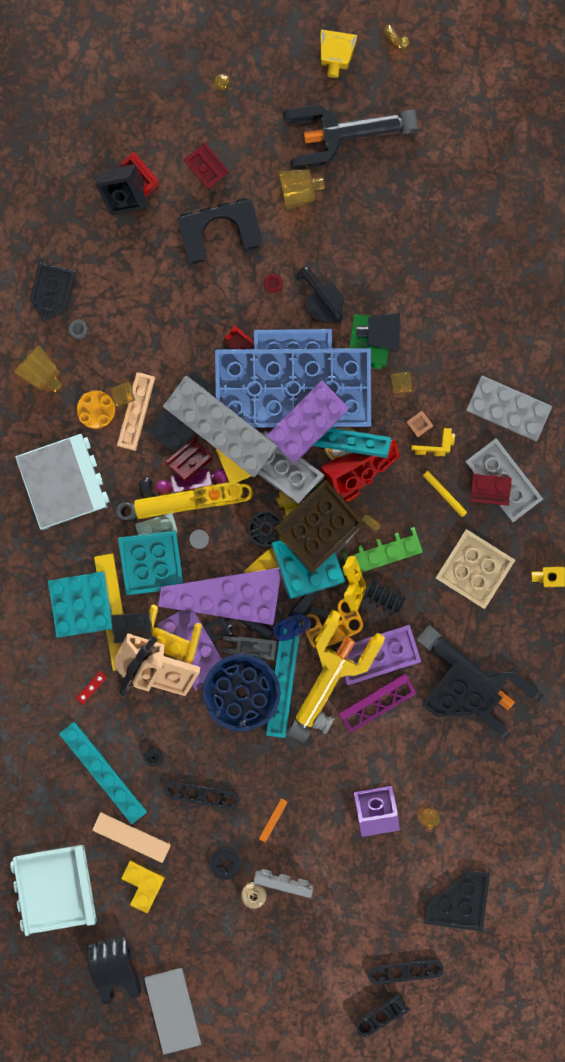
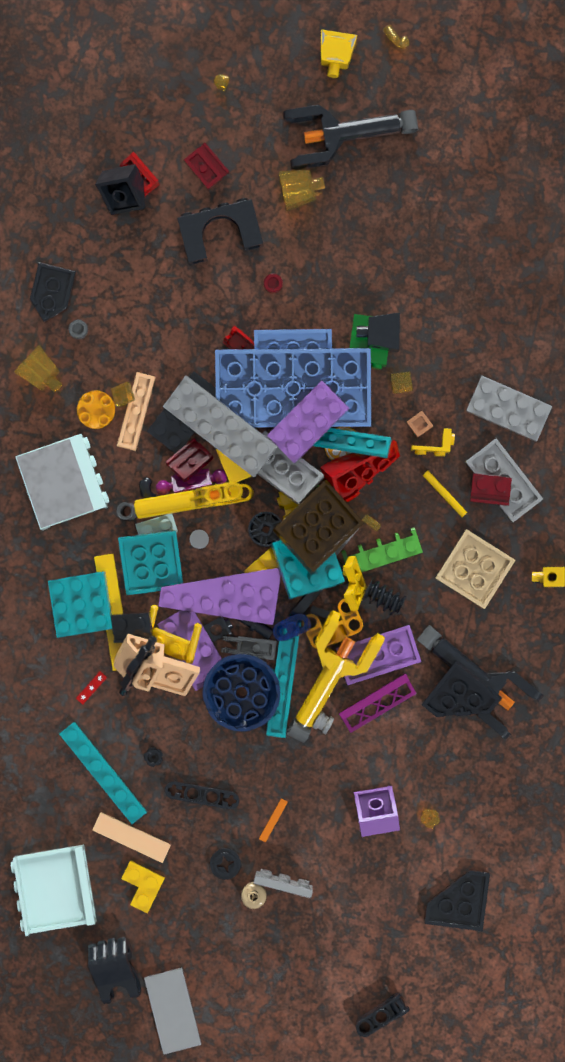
(326, 300): black piece -> none
(405, 968): black beam -> none

